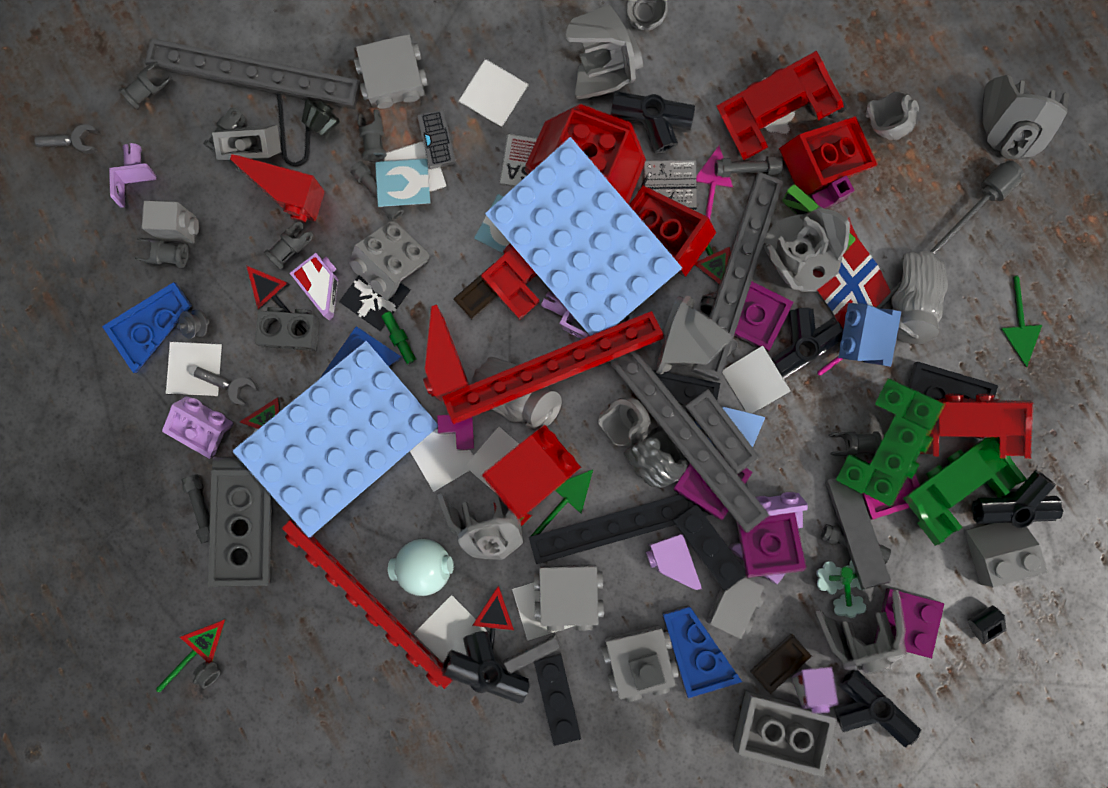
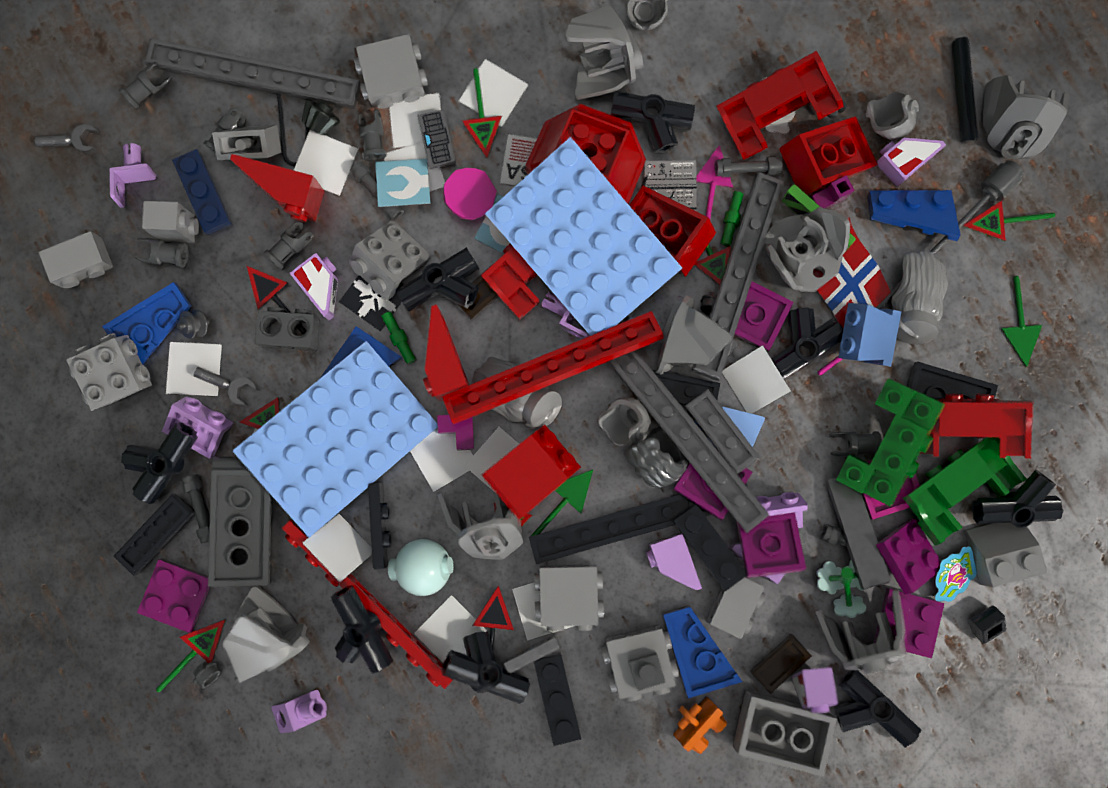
(76, 260): none -> light grey brick
(108, 371): none -> light grey brick
(154, 534): none -> black plate
(160, 463): none -> black piece
(174, 595): none -> magenta plate
(202, 191): none -> dark blue plate
(262, 636): none -> light grey piece
(300, 711): none -> lavender bracket
(326, 160): none -> white sticker
(338, 547): none -> white sticker
(360, 633): none -> black piece
(380, 537): none -> black plate
(405, 120): none -> white sticker
(451, 285): none -> black piece
(469, 193): none -> dark pink hat
(482, 129): none -> piece
(697, 723): none -> orange hips
(732, 218): none -> green bar
(906, 157): none -> slope
(909, 556): none -> magenta plate
(921, 209): none -> blue wing
(955, 574): none -> sticker
(965, 90): none -> black axle
(992, 221): none -> piece

